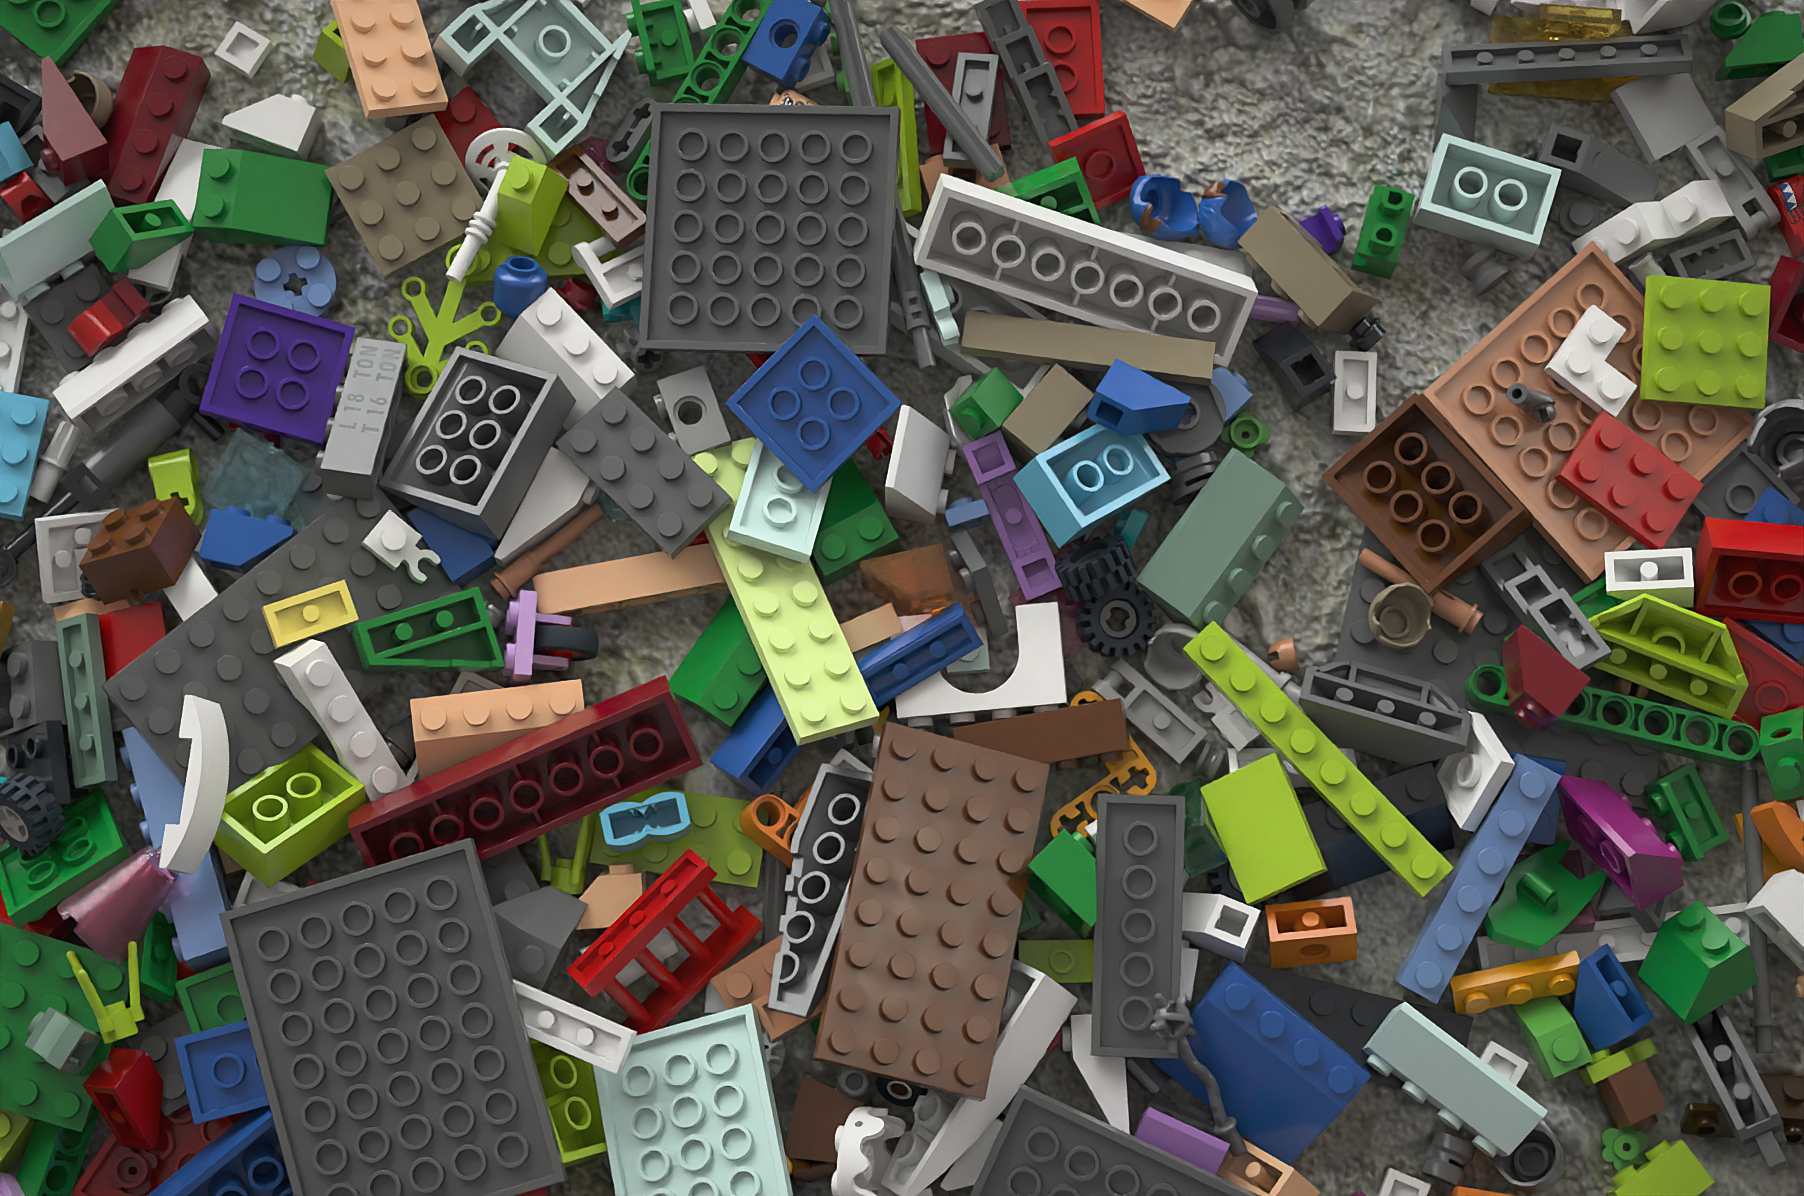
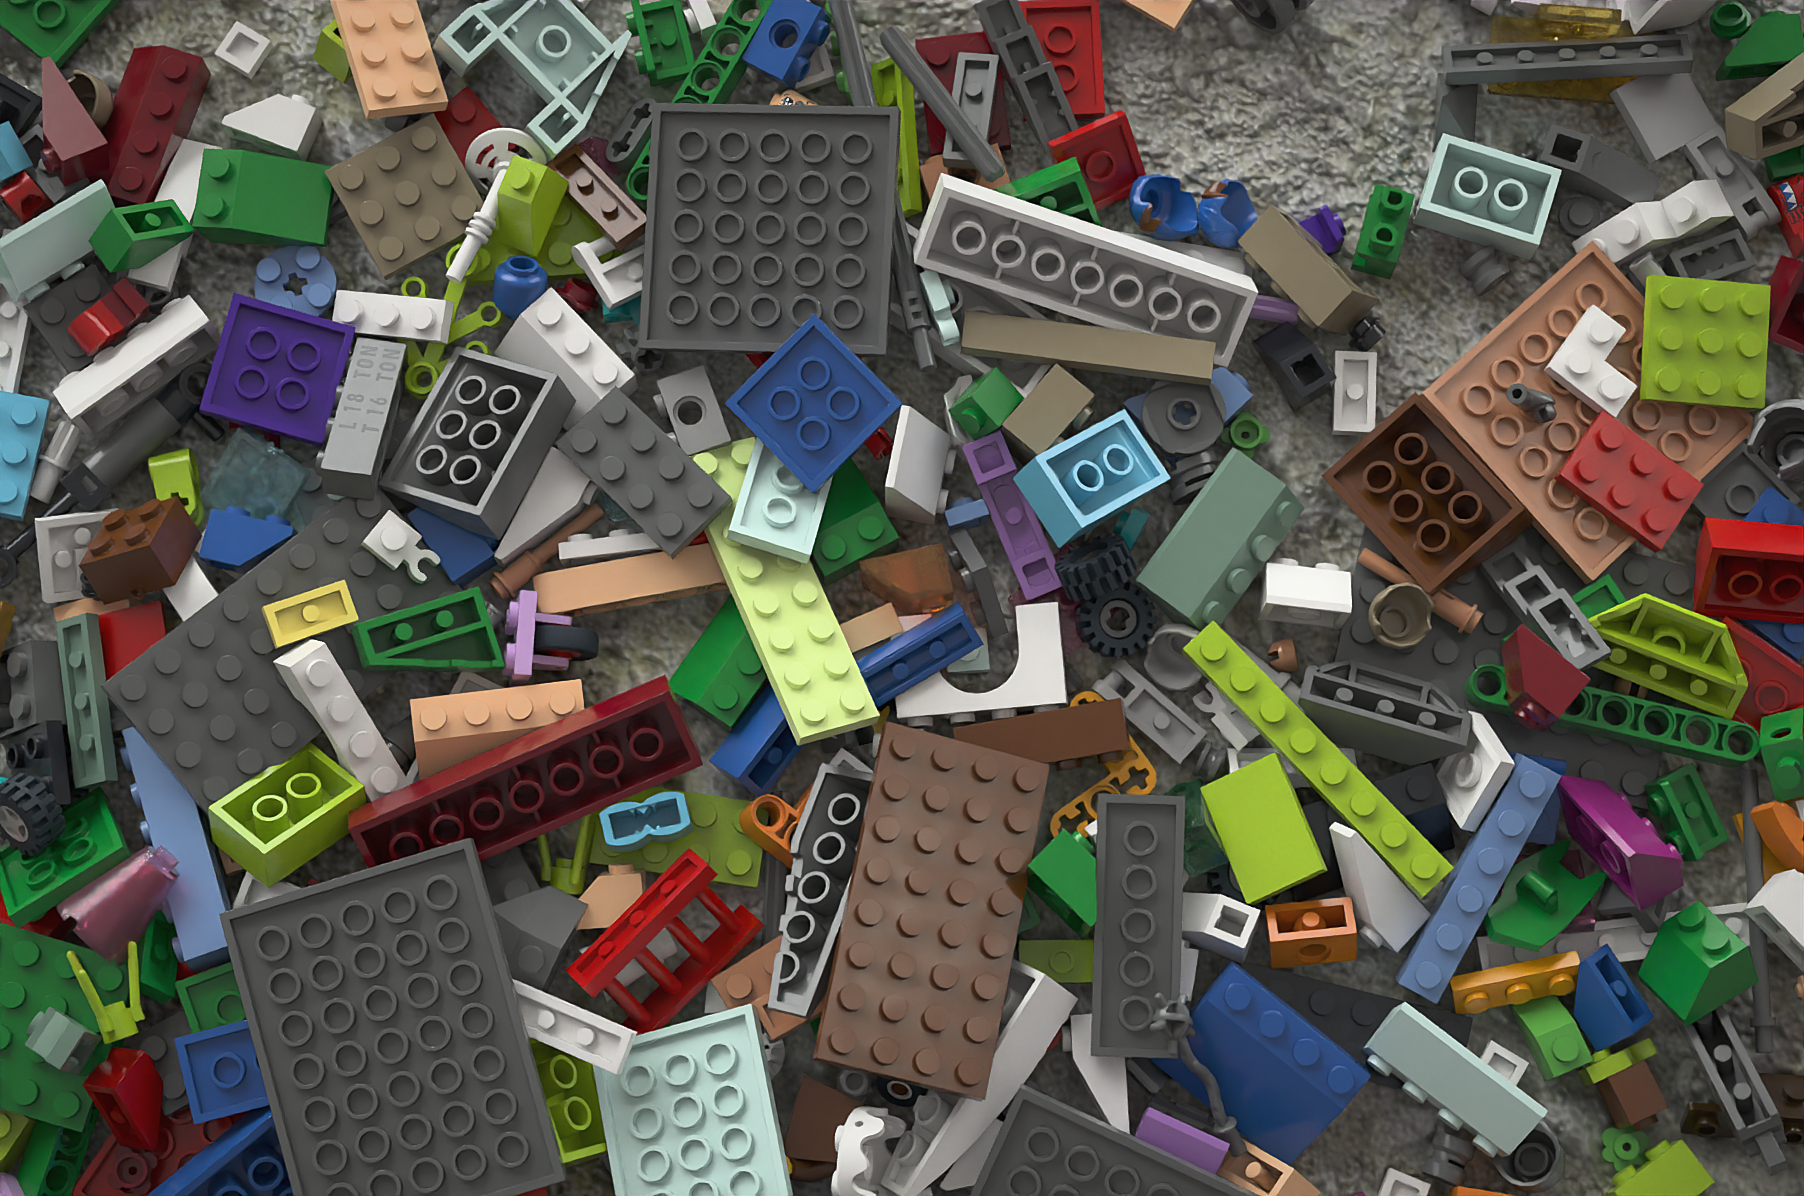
(205, 787): white slope -> none
(394, 316): none -> white plate
(620, 544): none -> white plate
(1136, 402): blue slope -> none
(1305, 594): none -> white slope
(1378, 897): none -> white slope
(1658, 572): white slope -> none

